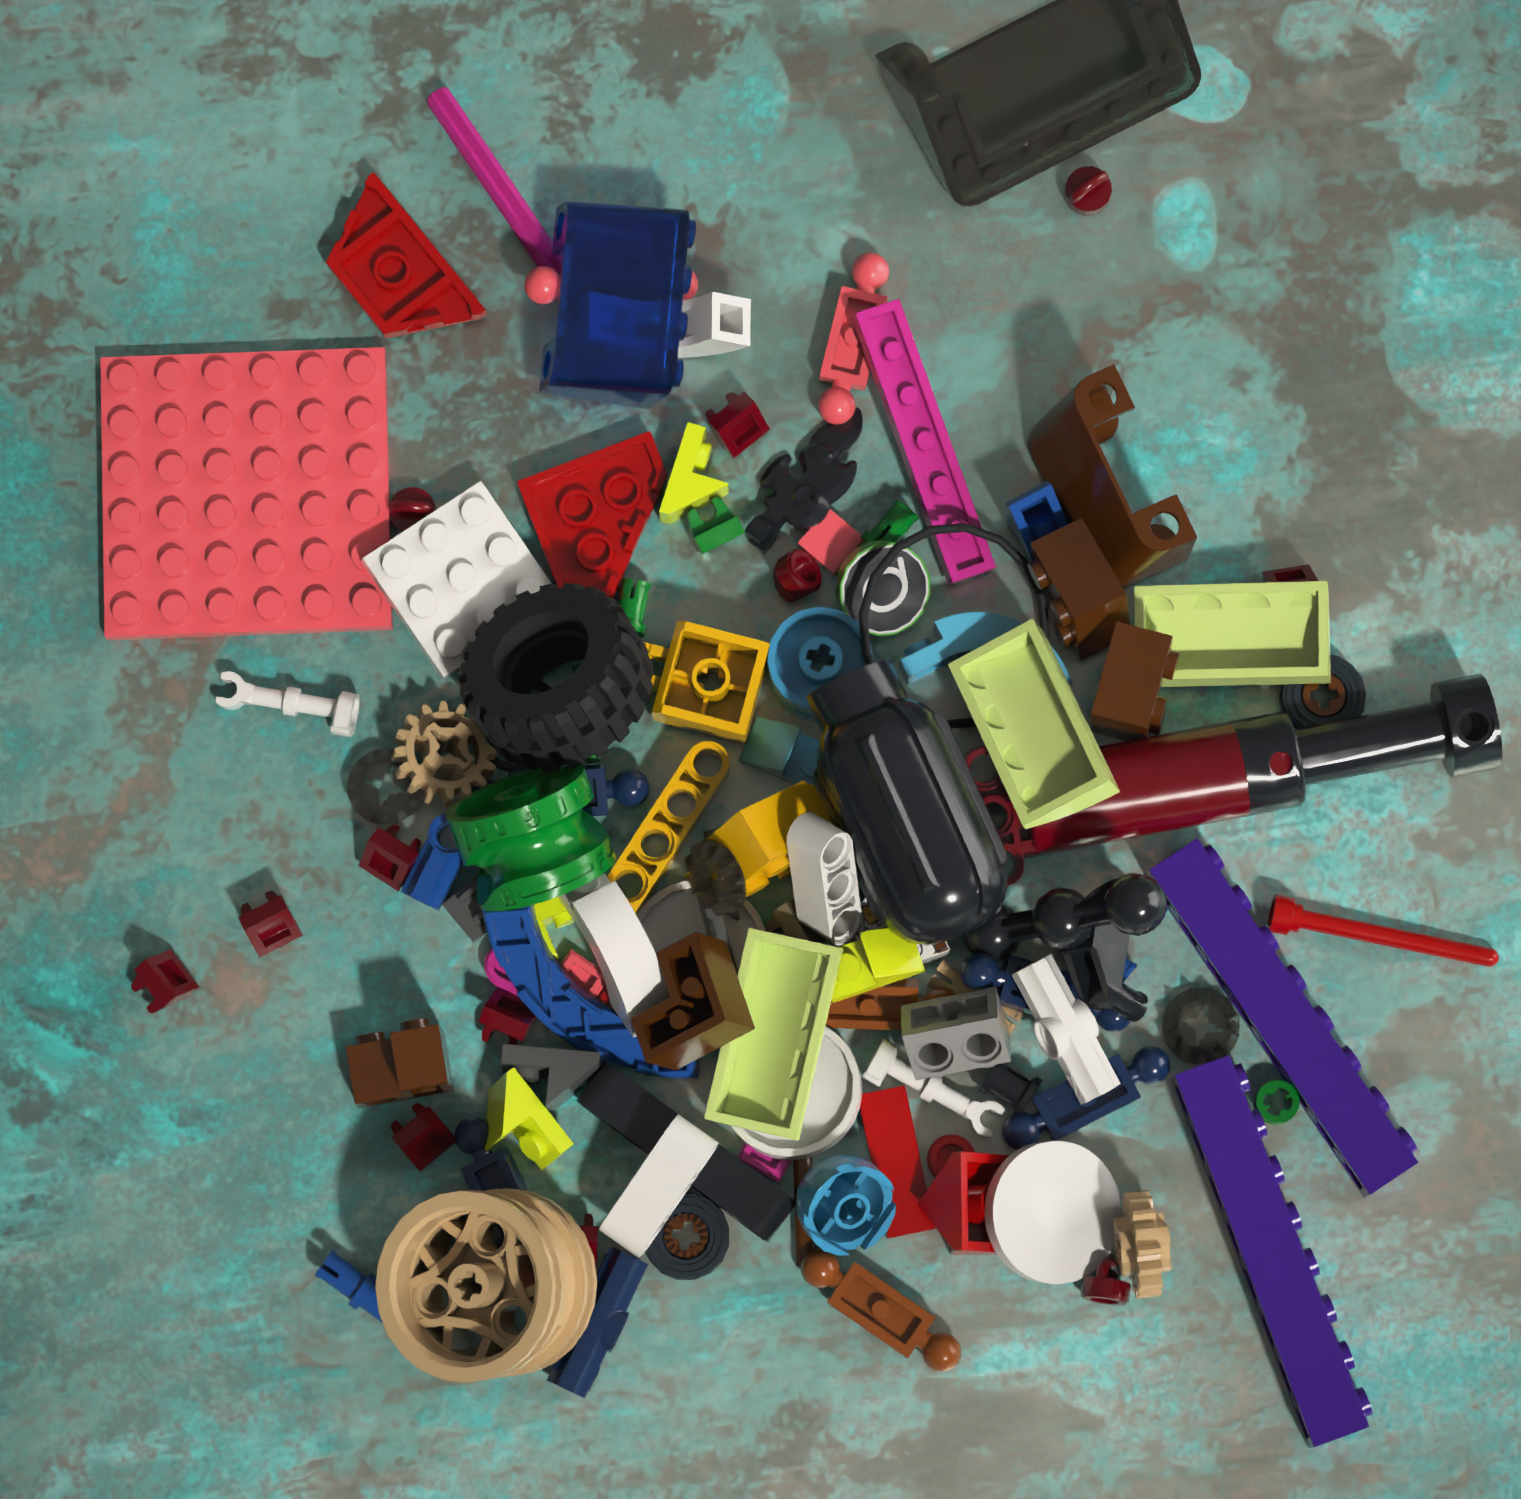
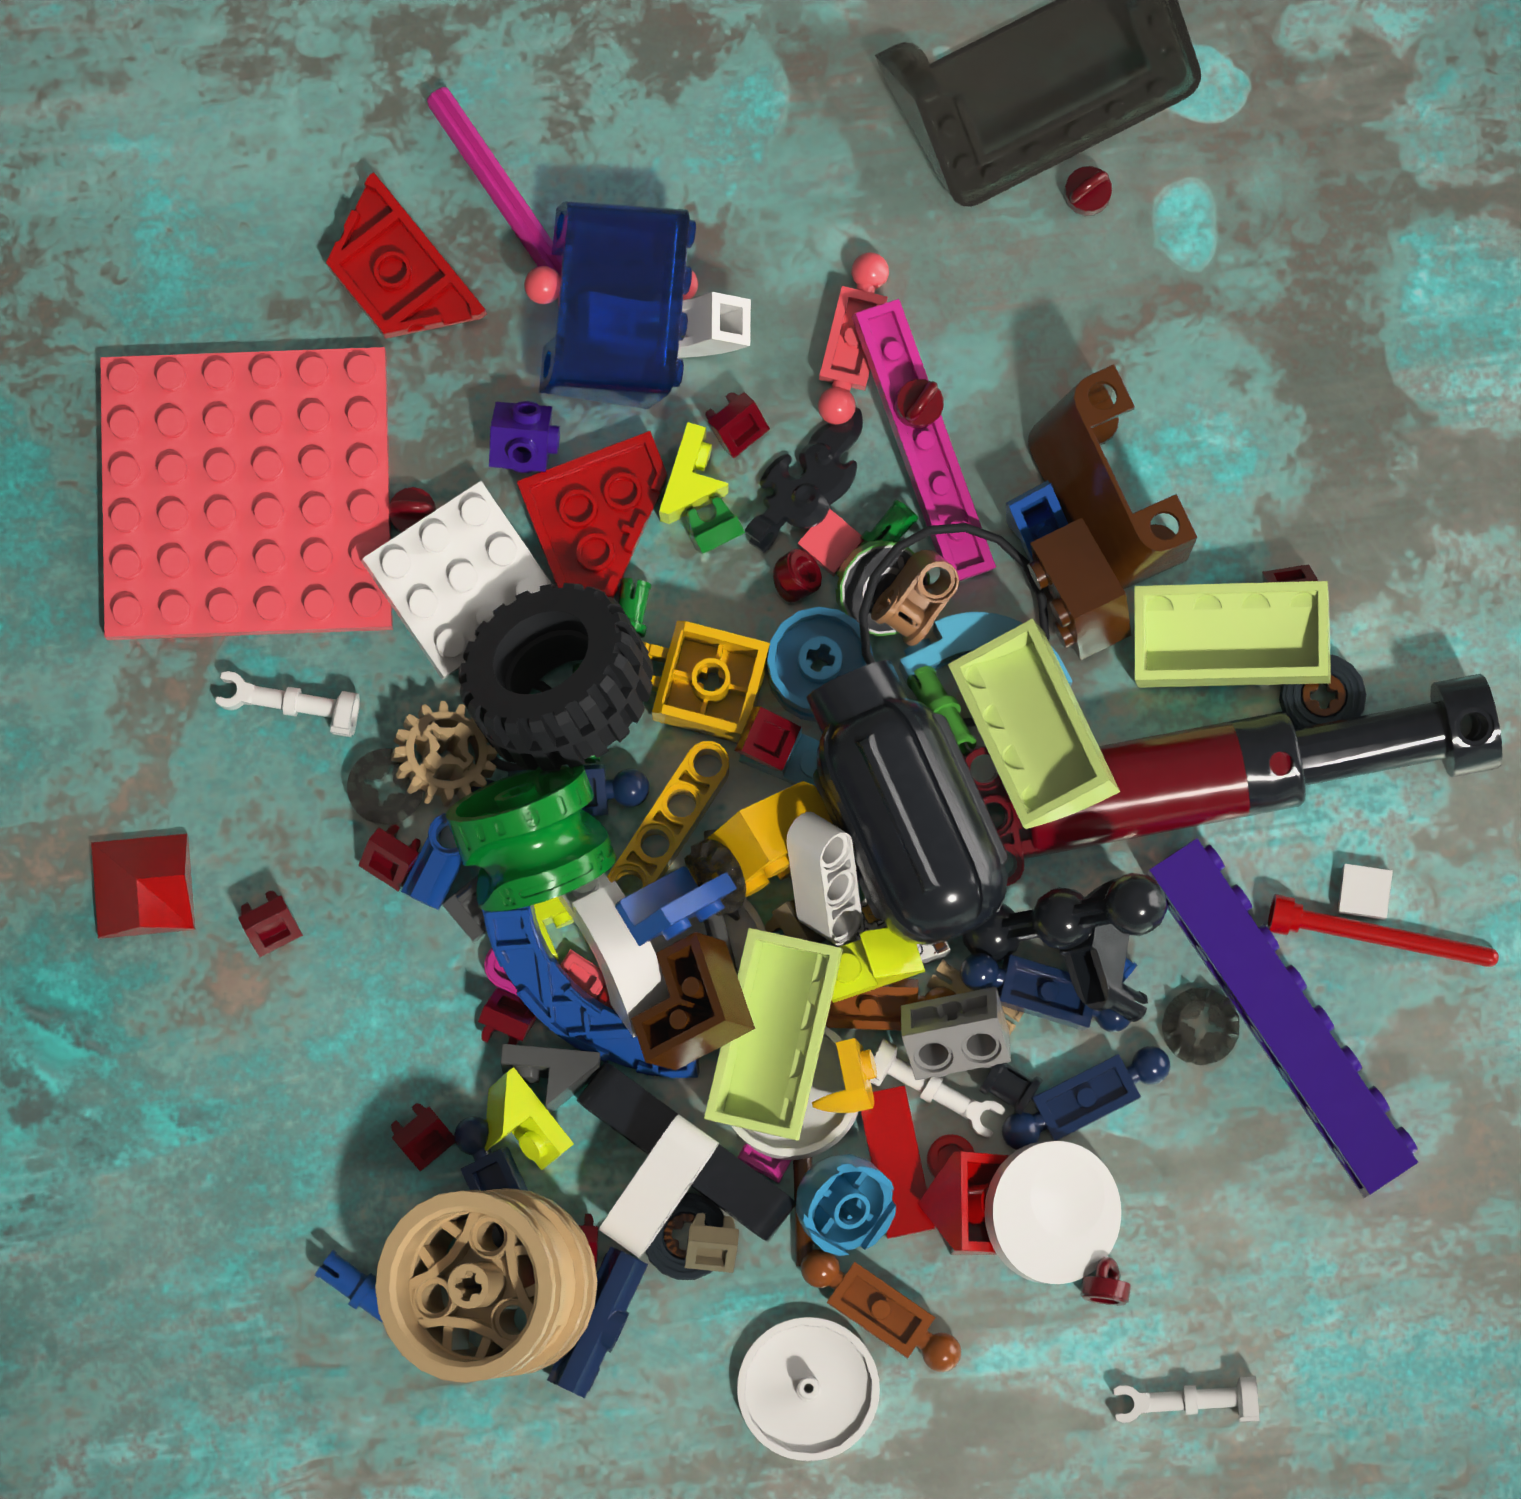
(143, 886): none -> red slope
(164, 979): dark red tile -> none
(402, 1067): reddish brown brick -> none
(522, 436): none -> dark purple brick
(670, 903): none -> blue bracket
(711, 1246): none -> dark tan tile
(768, 738): none -> dark red tile
(808, 1389): none -> white piece
(857, 1070): none -> yellow plate
(914, 599): none -> medium nougat piece
(918, 403): none -> dark red tile
(933, 695): none -> bright green pin
(1066, 1029): white piece -> none
(1131, 681): reddish brown brick -> none
(1142, 1244): tan gear -> none
(1243, 1396): none -> white piece
(1270, 1252): dark purple brick -> none
(1283, 1115): green bush -> none
(1364, 891): none -> white tile

